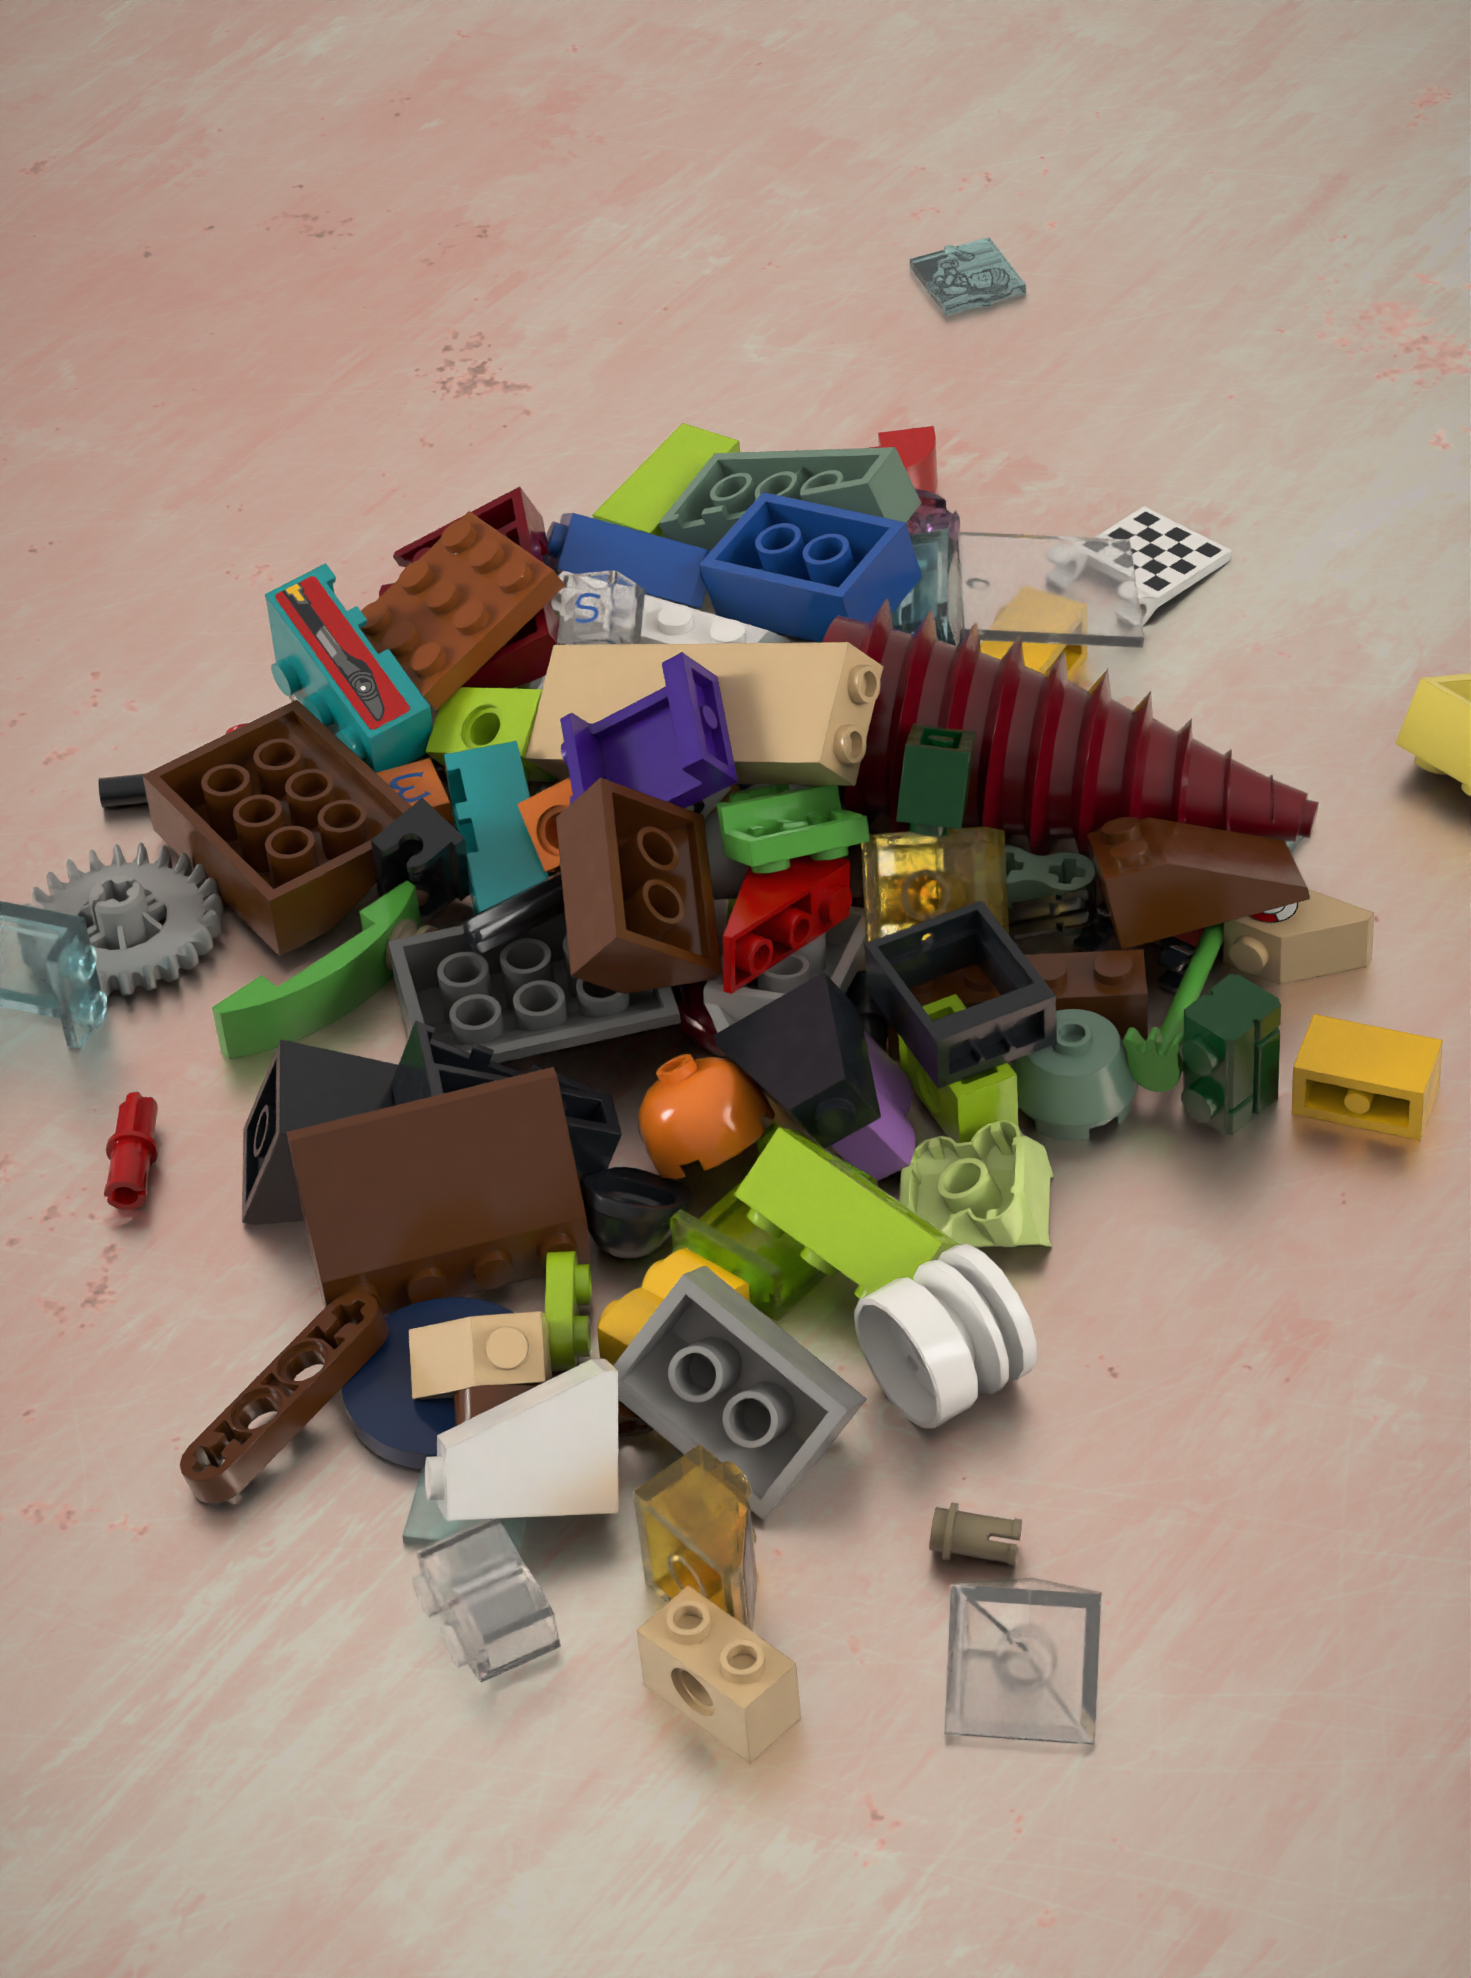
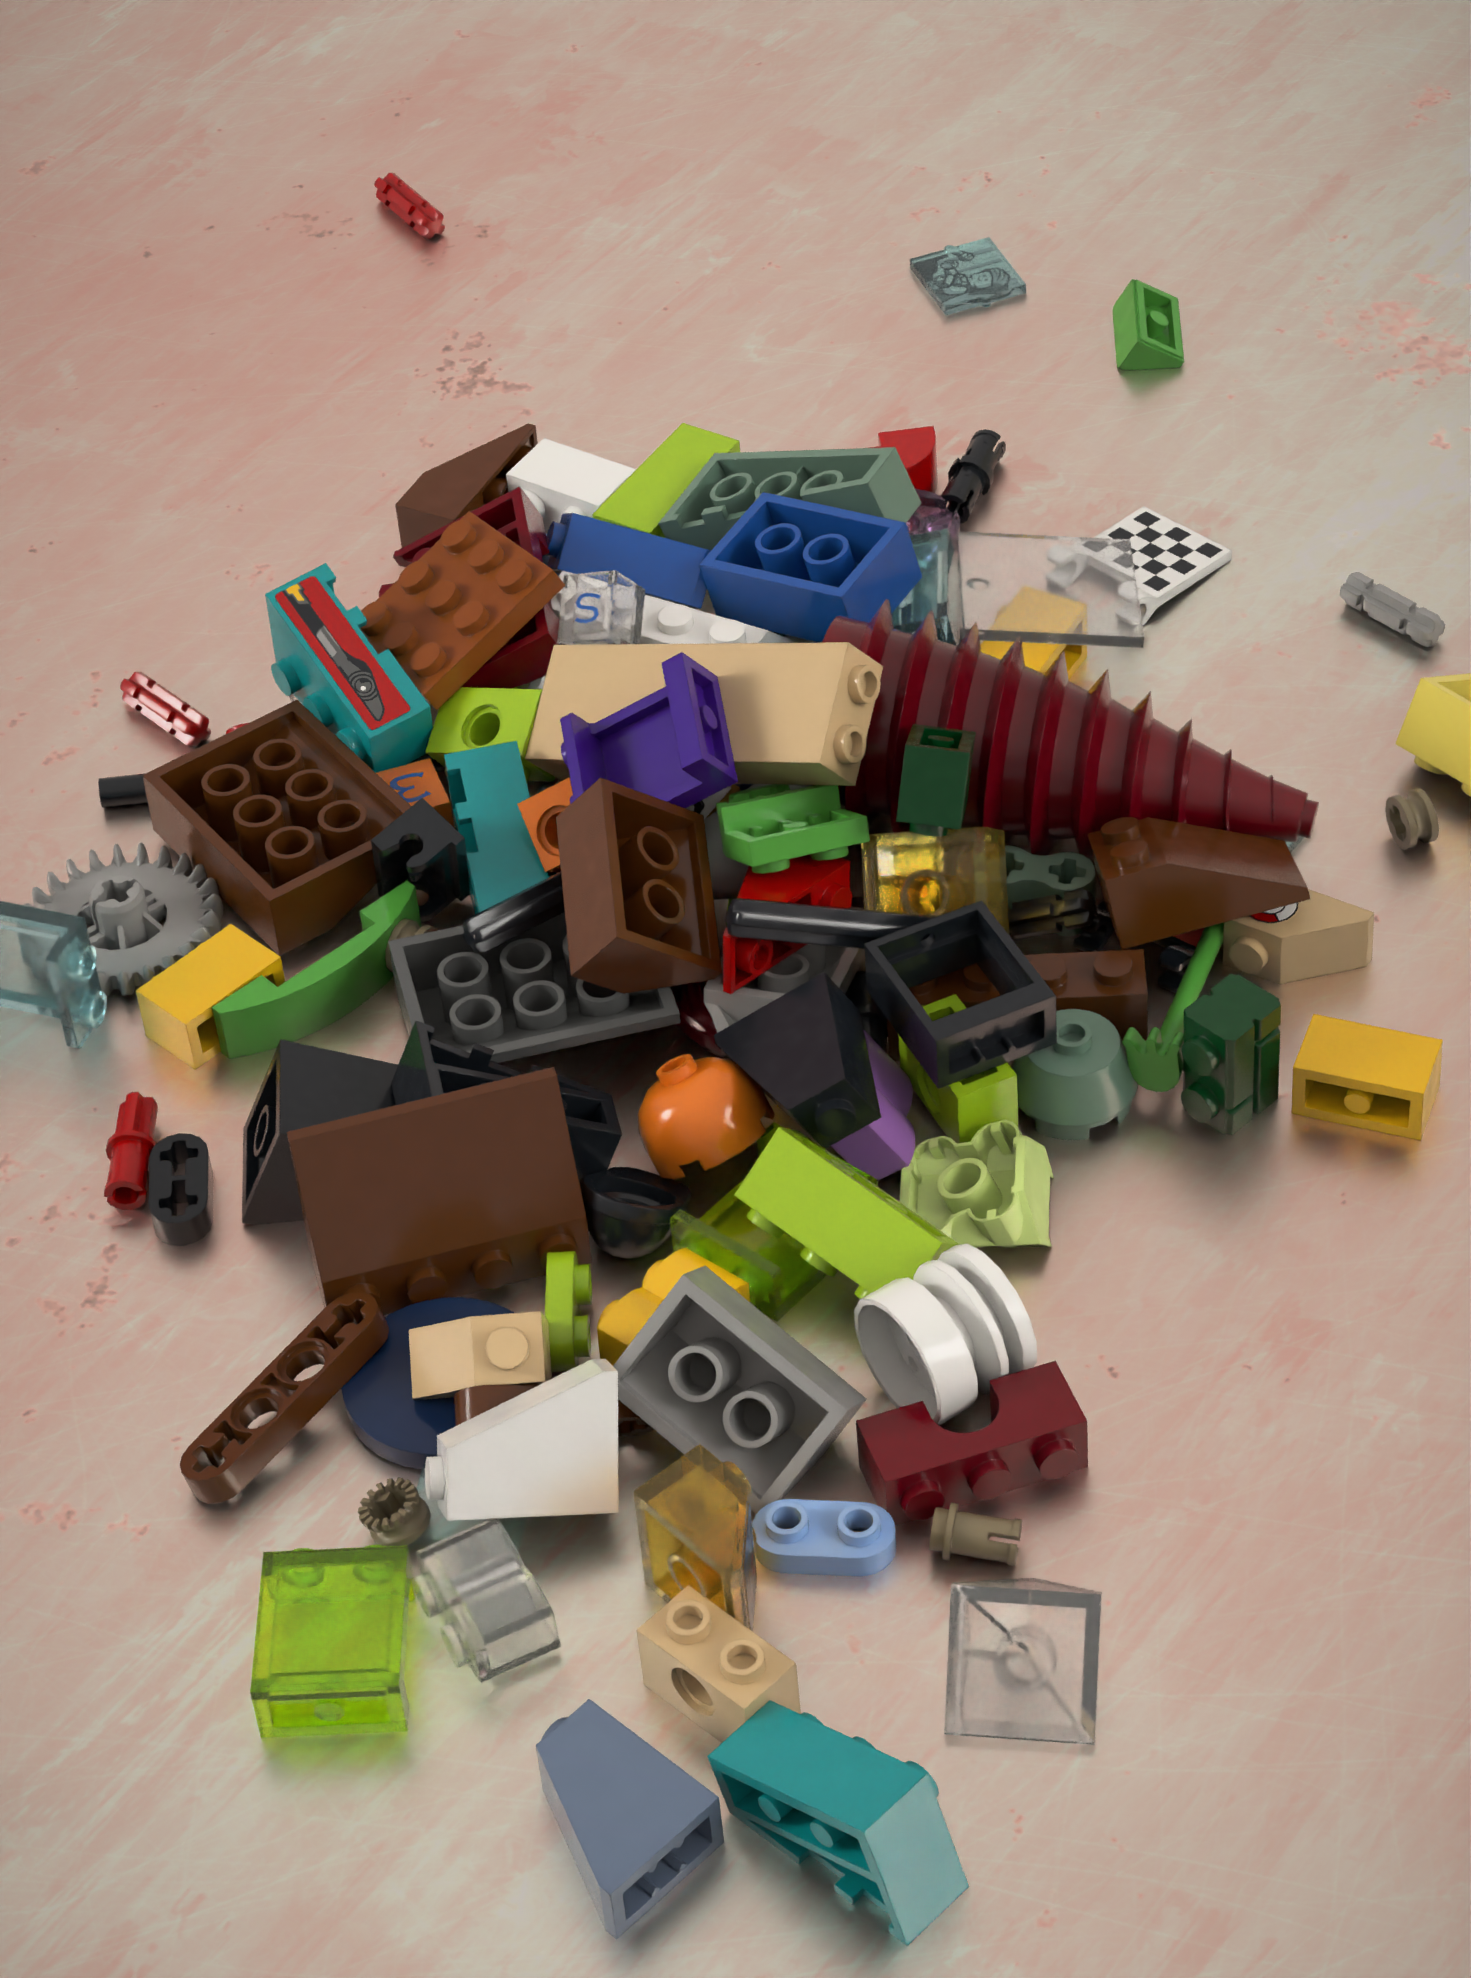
(165, 709): none -> axle
(168, 1189): none -> black beam
(181, 998): none -> yellow brick
(332, 1641): none -> clear neon green panel
(390, 1503): none -> dark tan bush
(409, 205): none -> red axle
(461, 484): none -> reddish brown slope
(566, 480): none -> white brick
(624, 1813): none -> sand blue slope
(813, 923): none -> black axle
(824, 1537): none -> light blue plate
(847, 1809): none -> teal wedge
(973, 473): none -> black pin
(1031, 1438): none -> dark red arch
(1147, 329): none -> bright green slope
(1392, 609): none -> light grey axle
(1412, 819): none -> dark tan bush

